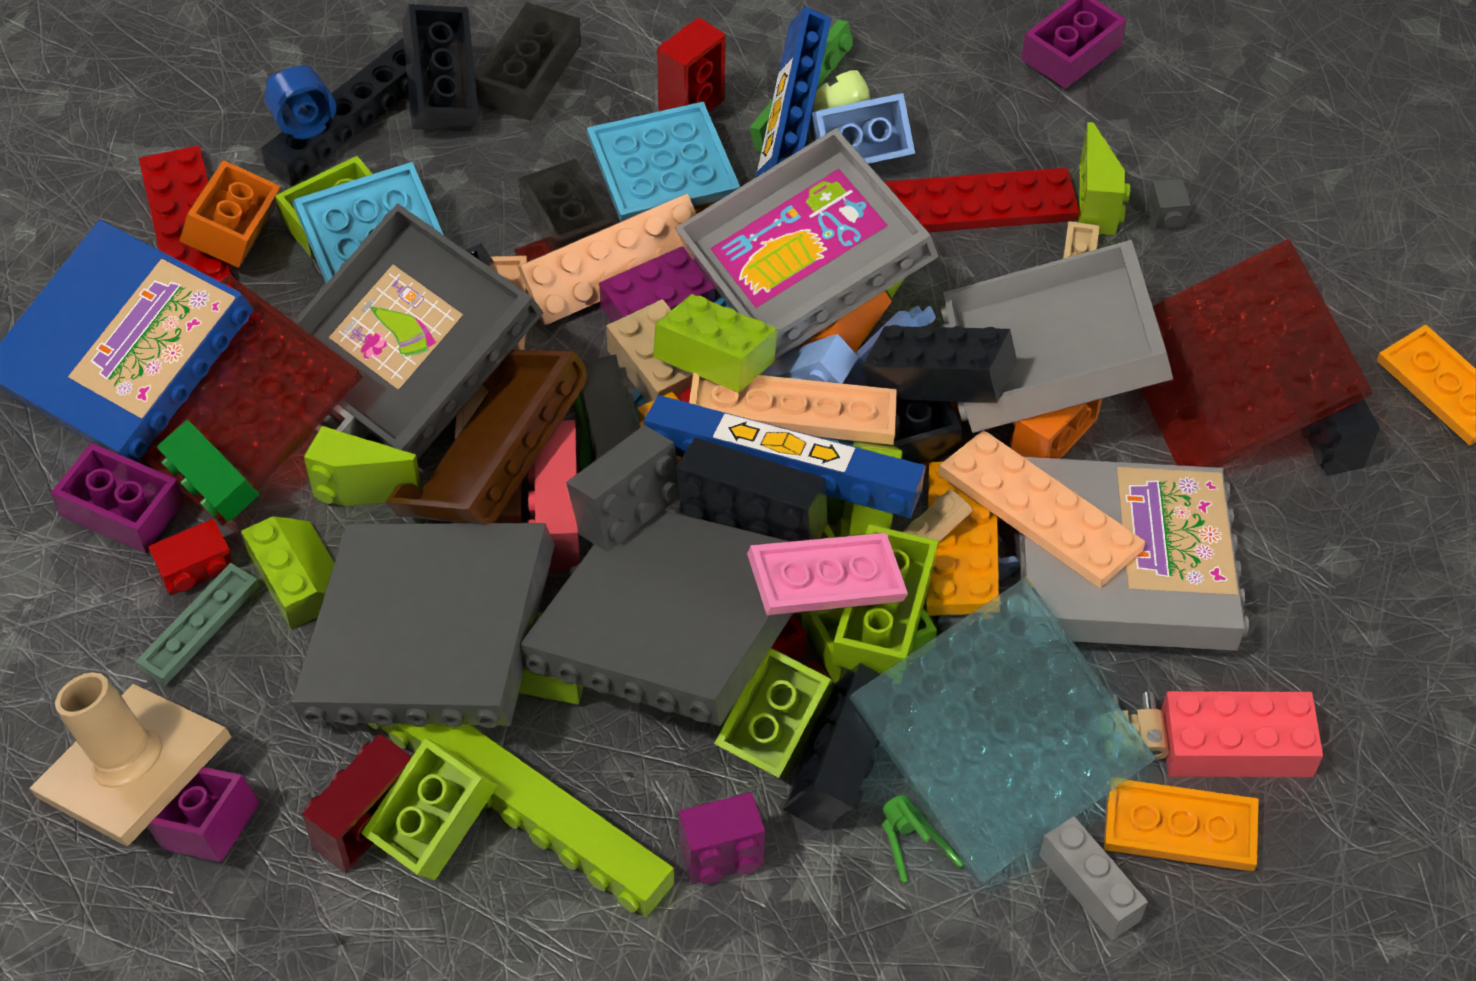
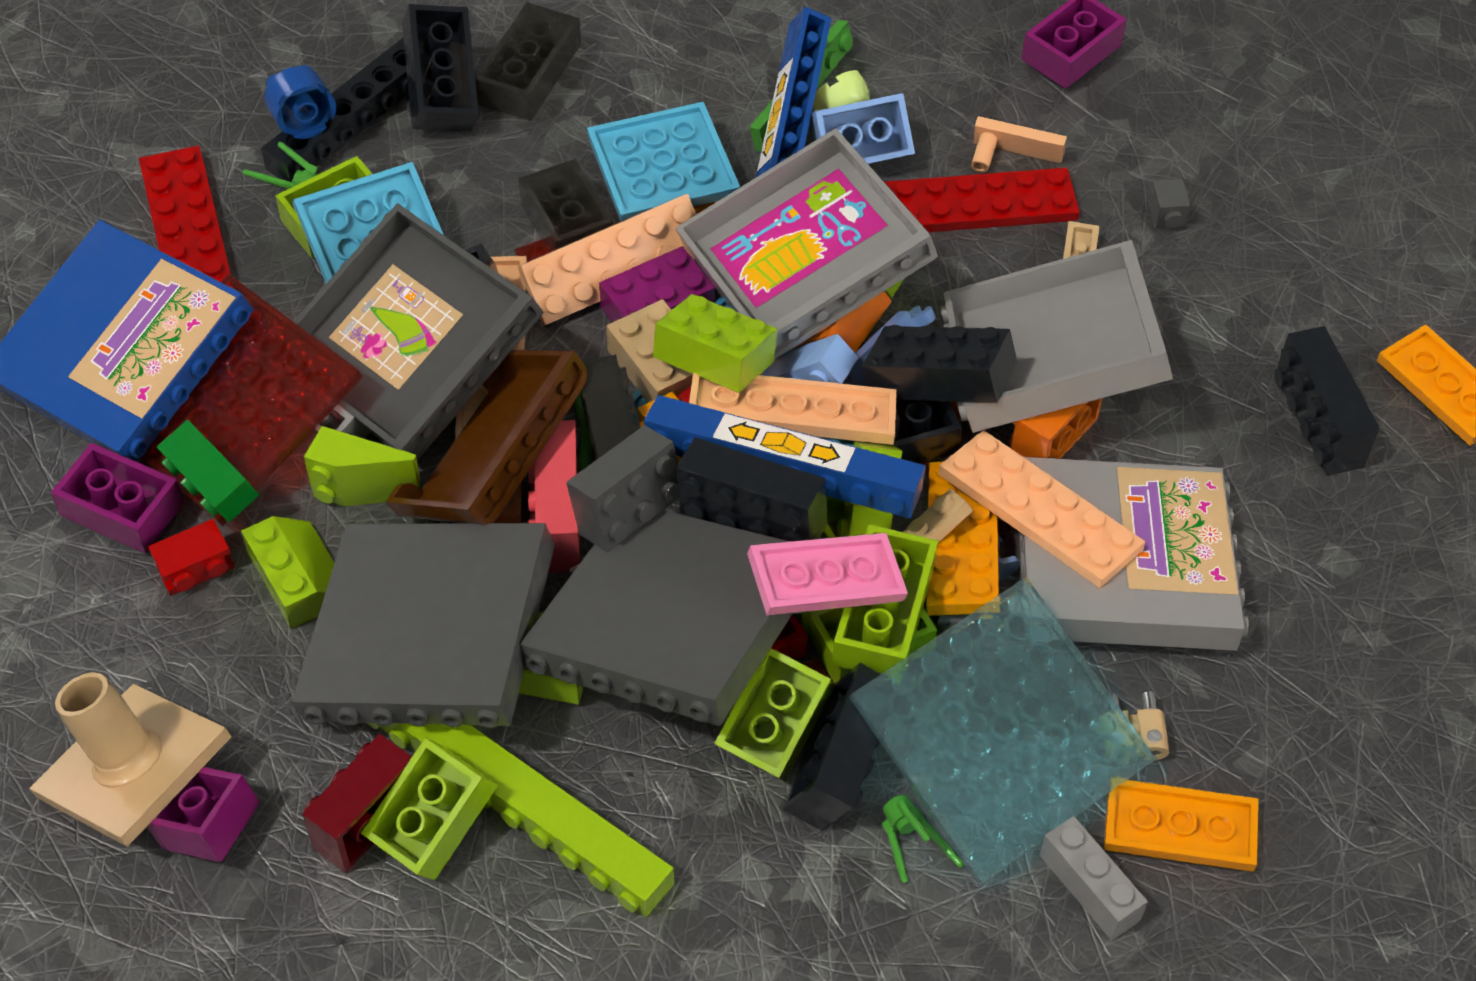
(197, 624): sand green plate -> none
(230, 213): orange brick -> none
(299, 177): none -> bright green plant
(692, 67): red brick -> none
(721, 838): magenta brick -> none
(1016, 139): none -> light nougat piece
(1101, 184): lime slope -> none
(1241, 734): coral brick -> none
(1249, 360): clear red plate -> none

